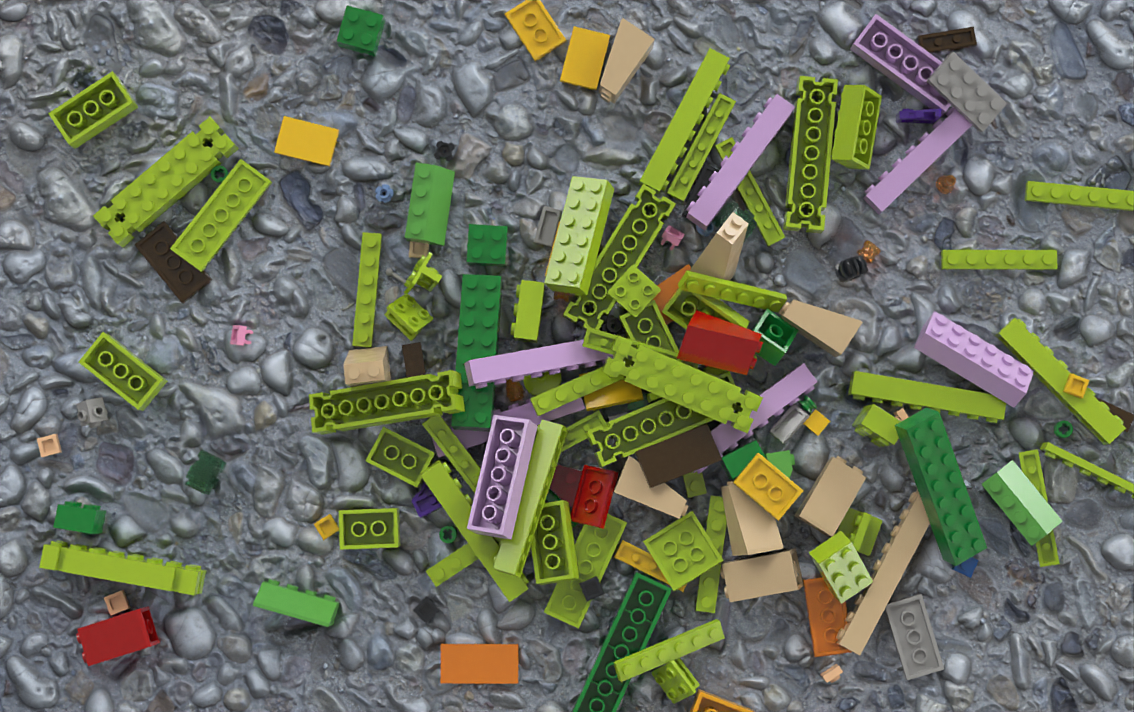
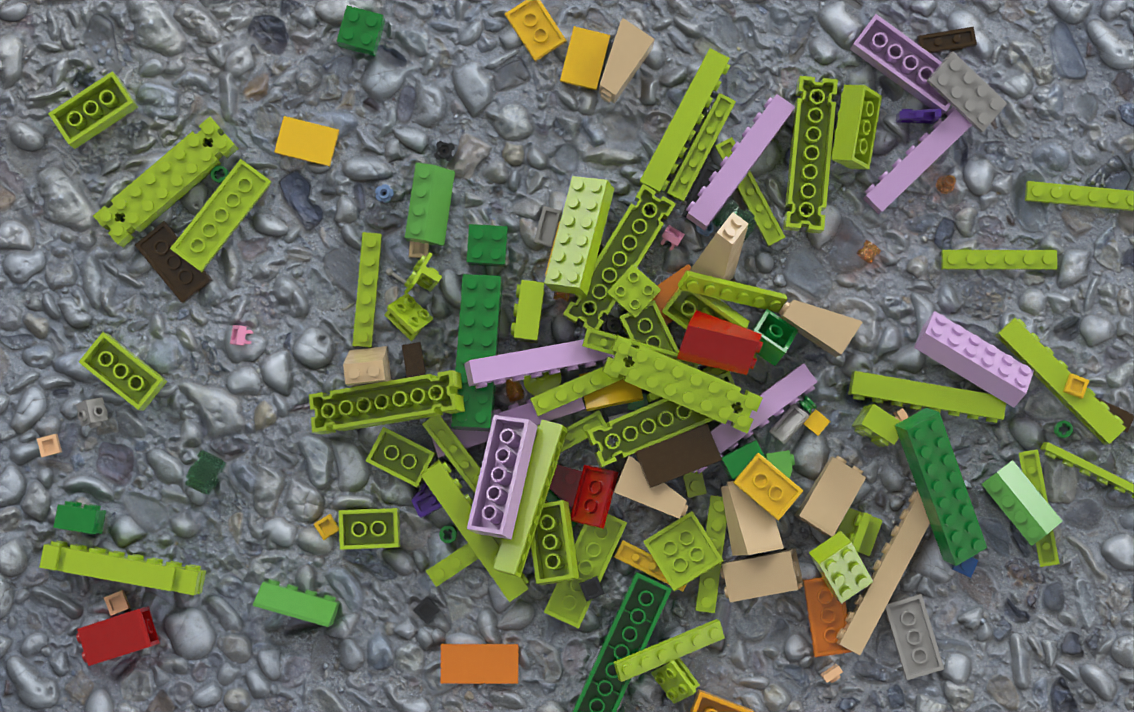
(851, 268): black gear -> none

